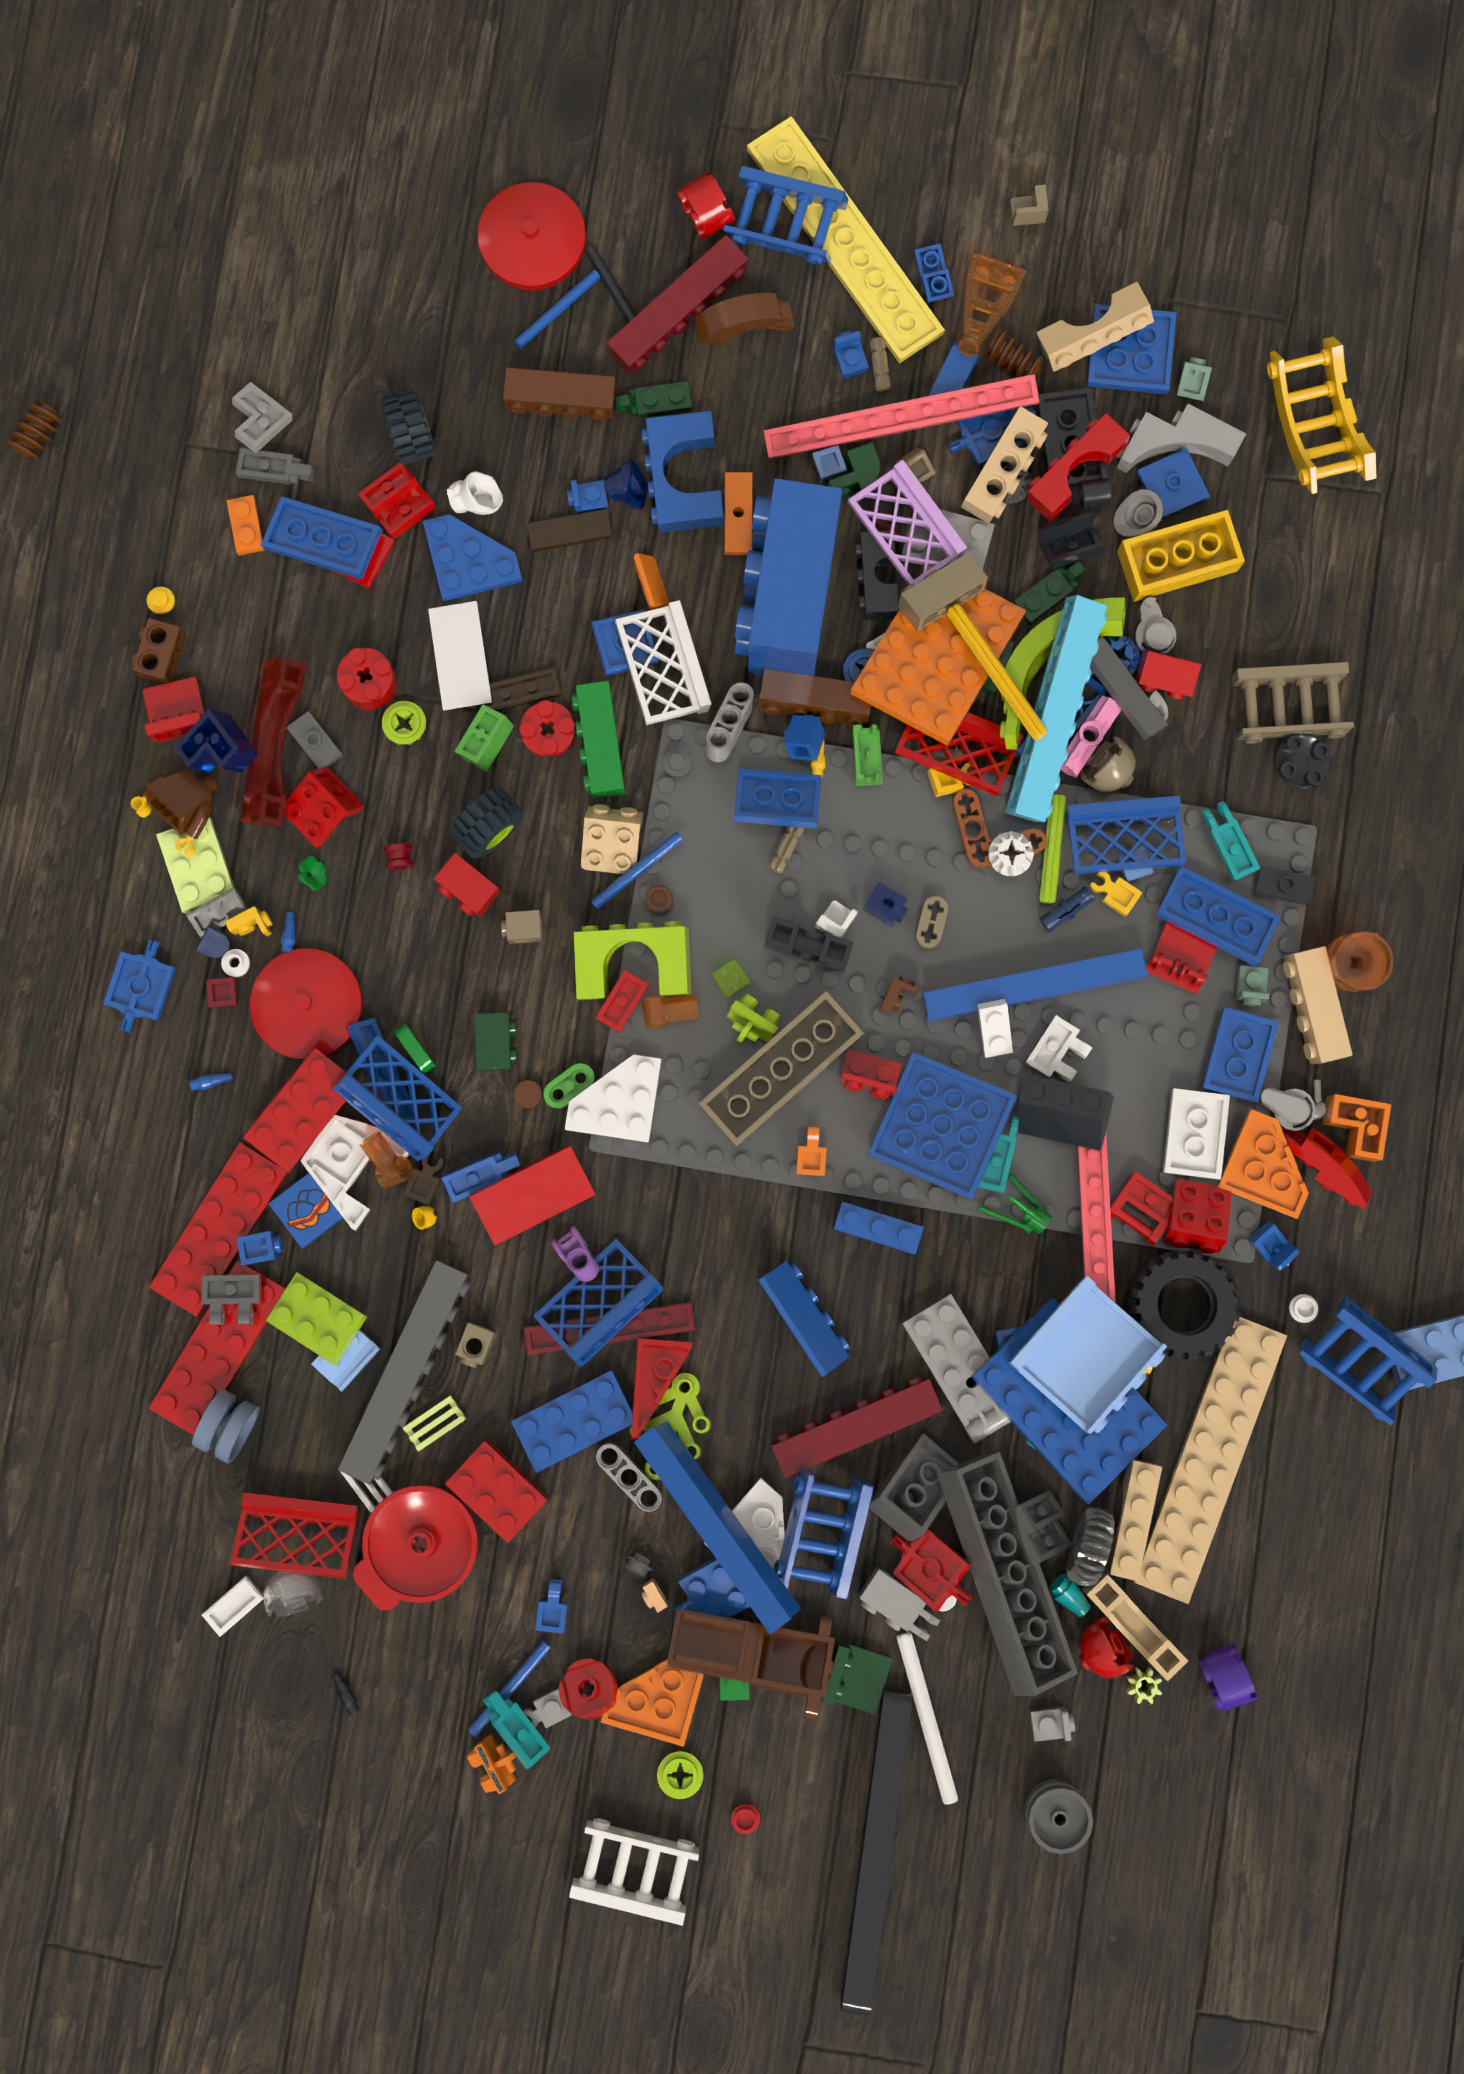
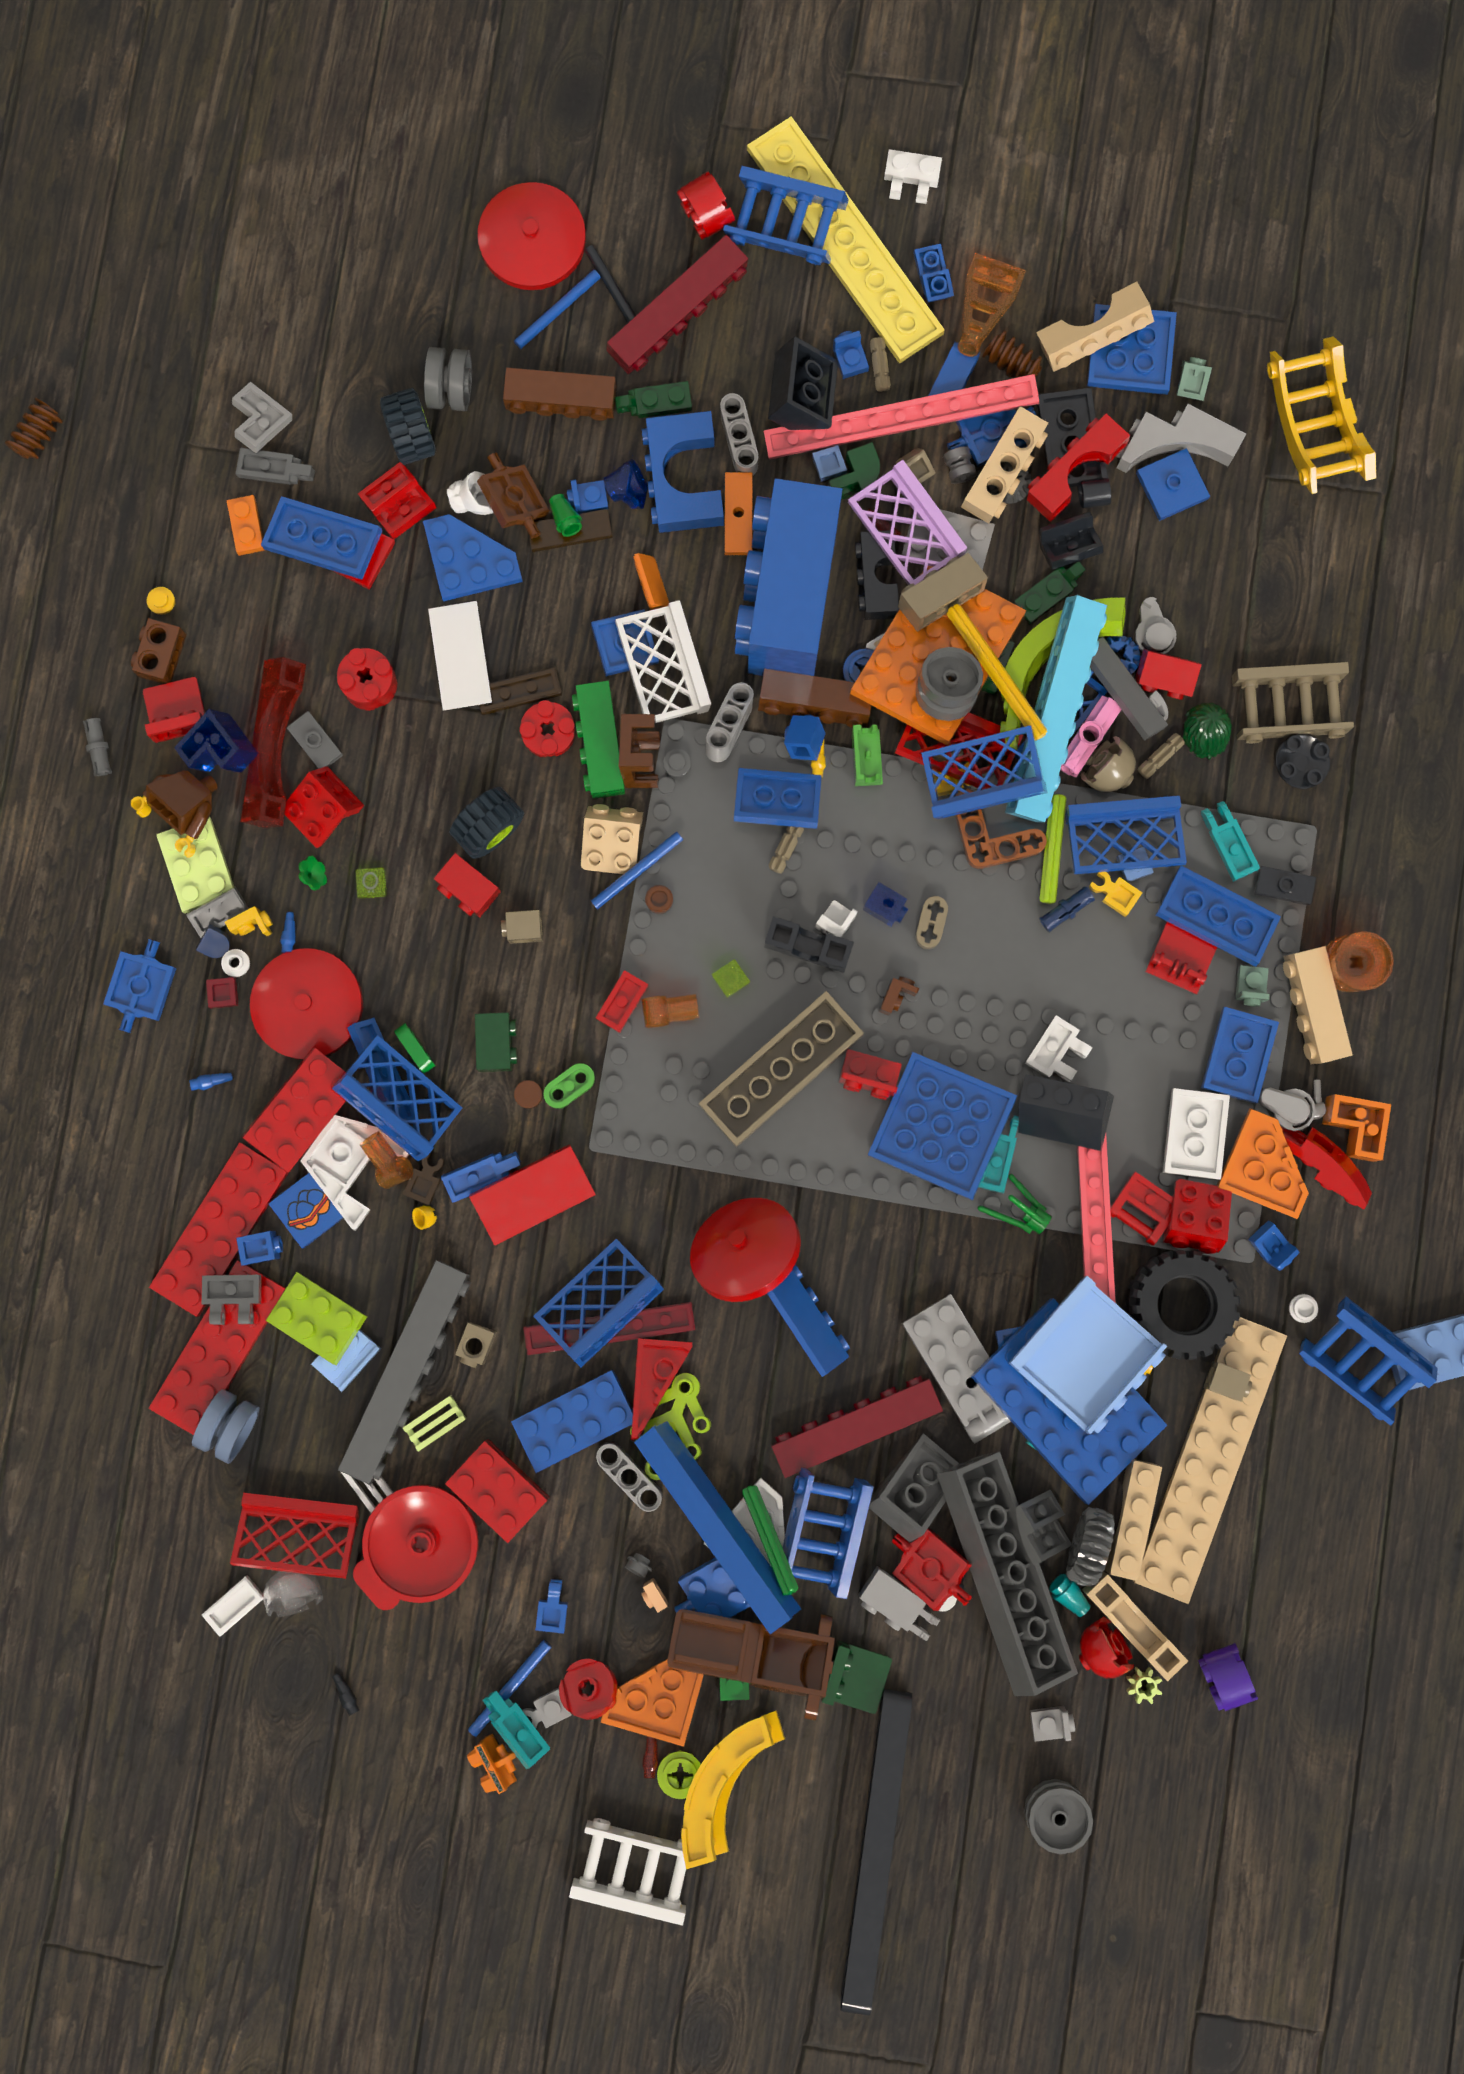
(97, 747): none -> dark grey pin
(371, 883): none -> clear neon green tile
(398, 856): dark red wheel -> none
(404, 710): lime gear -> none
(448, 378): none -> dark grey wheel
(484, 738): bright green hinge -> none
(513, 496): none -> reddish brown plate
(565, 516): none -> green cone
(573, 1252): medium lavender piece -> none
(596, 947): lime arch -> none
(618, 1102): white plate -> none
(630, 755): none -> reddish brown panel
(650, 1759): none -> clear red piece
(710, 1790): none -> yellow fence
(739, 423): none -> light grey beam
(743, 314): reddish brown arch -> none
(745, 1249): none -> red dish
(745, 1818): red plate -> none
(750, 1023): lime hips -> none
(770, 1540): none -> green axle
(802, 387): none -> black slope
(811, 1158): orange plate -> none
(878, 1228): blue arch -> none
(912, 169): none -> white plate
(927, 1718): white axle -> none
(949, 683): none -> dark grey wheel
(960, 466): none -> flat silver wheel
(991, 796): none -> blue fence
(995, 1028): white plate -> none
(1001, 862): white gear -> none
(1030, 208): dark tan panel -> none
(1035, 984): blue tile -> none
(1138, 514): light grey piece -> none
(1161, 755): none -> dark tan axle
(1180, 555): yellow brick -> none
(1207, 730): none -> dark green hair
(1228, 1381): none -> dark tan brick

